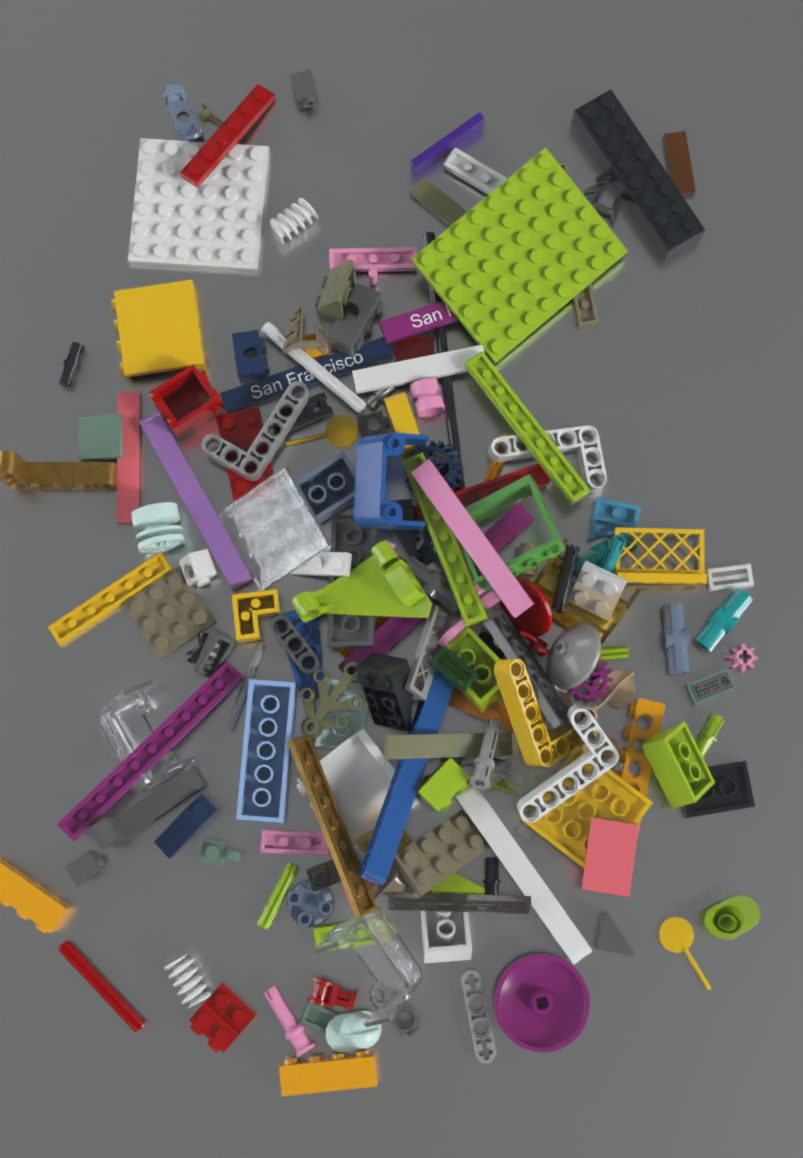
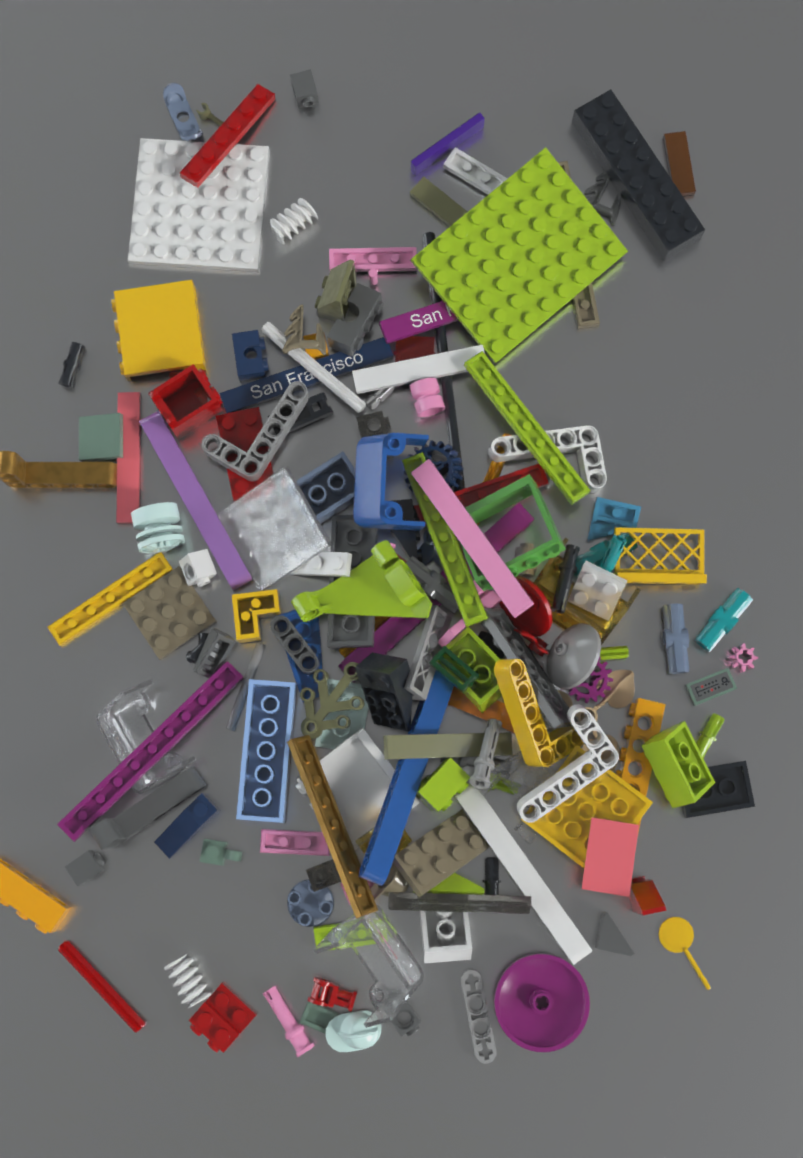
(277, 895): lime axle -> none
(328, 1074): light orange brick -> none
(340, 432): yellow piece -> none
(402, 418): yellow beam -> none
(645, 897): none -> red slope
(711, 588): white tile -> none
(732, 917): lime piece -> none

